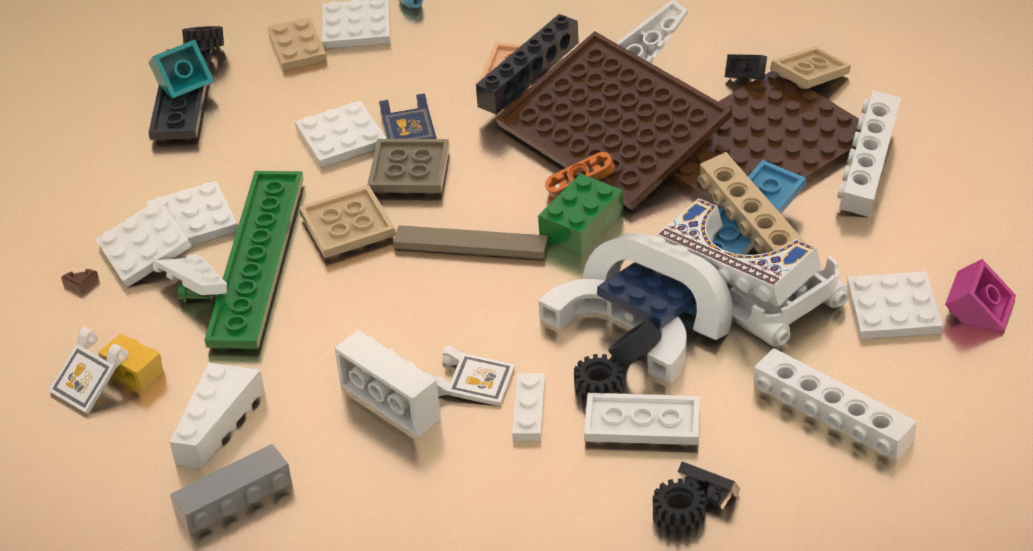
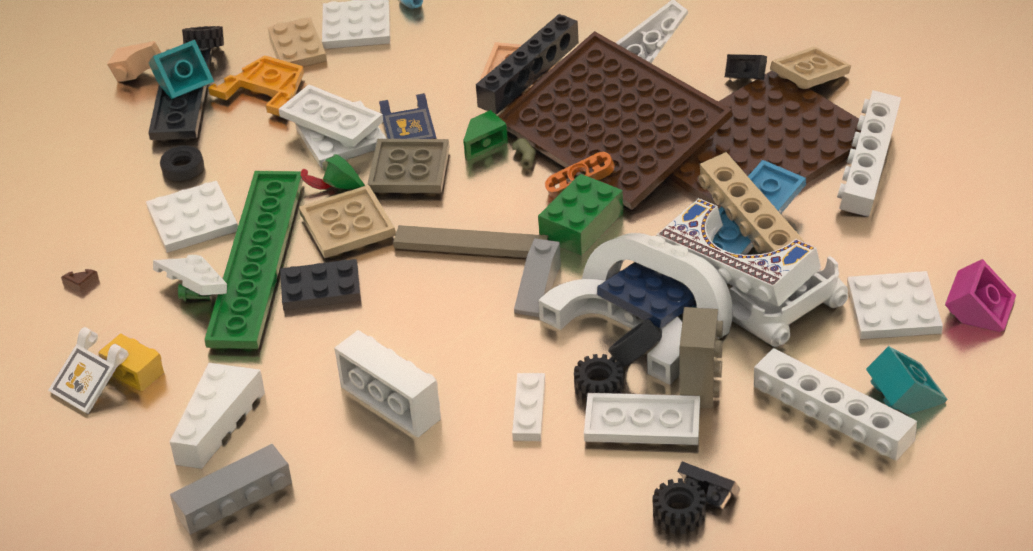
(132, 60): none -> light nougat arch
(140, 240): white plate -> none
(184, 172): none -> black tyre
(265, 76): none -> light orange wing
(320, 284): none -> black plate
(331, 115): none -> white plate
(337, 174): none -> green piece
(475, 377): white flag -> none
(484, 134): none -> green slope
(524, 147): none -> olive arm
(538, 276): none -> light grey slope
(699, 354): none -> dark tan brick
(904, 382): none -> teal slope

